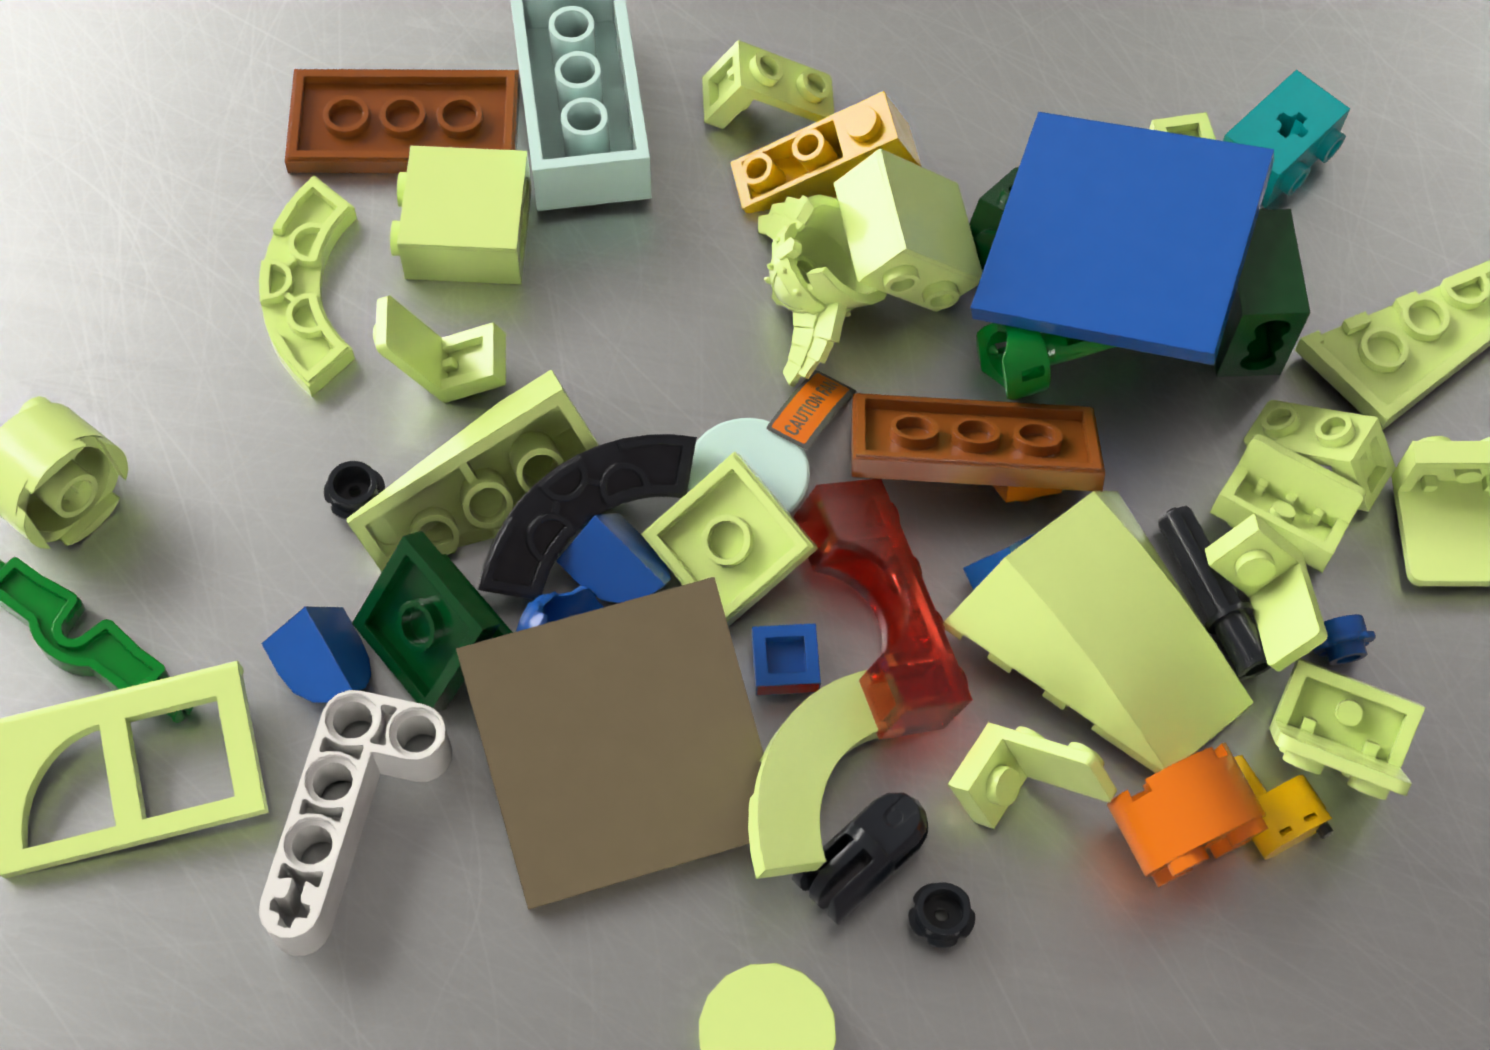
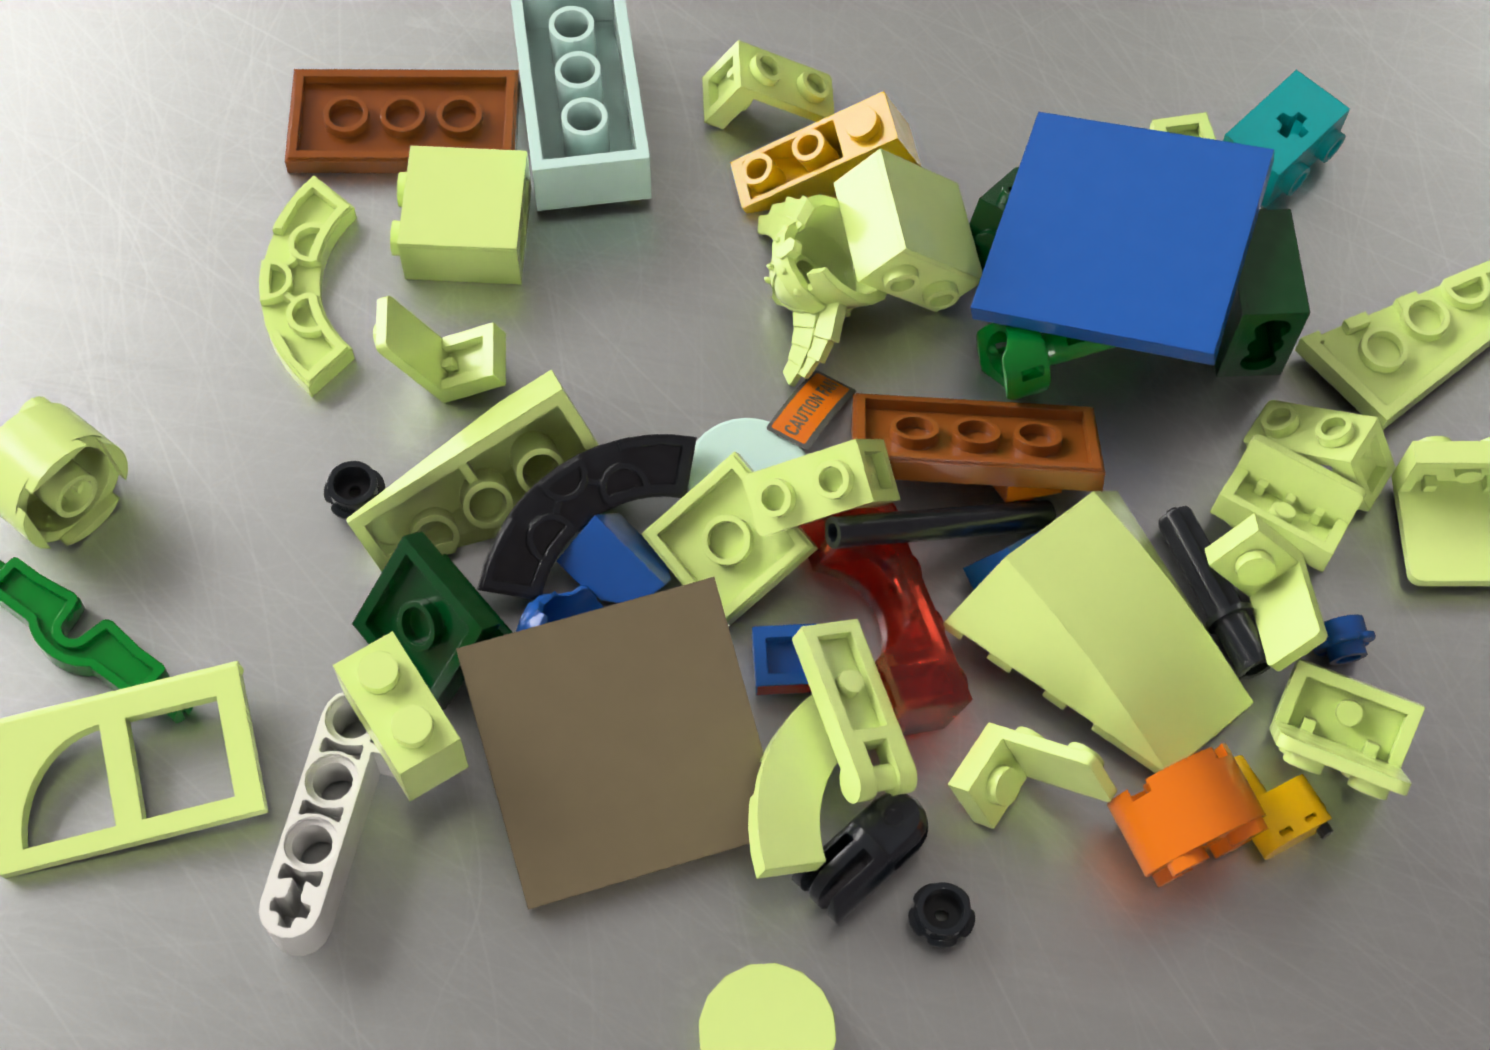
(319, 654): blue brick -> none
(401, 716): none -> yellowish green brick
(821, 485): none -> yellowish green bracket
(855, 710): none -> yellowish green plate
(938, 524): none -> black piece

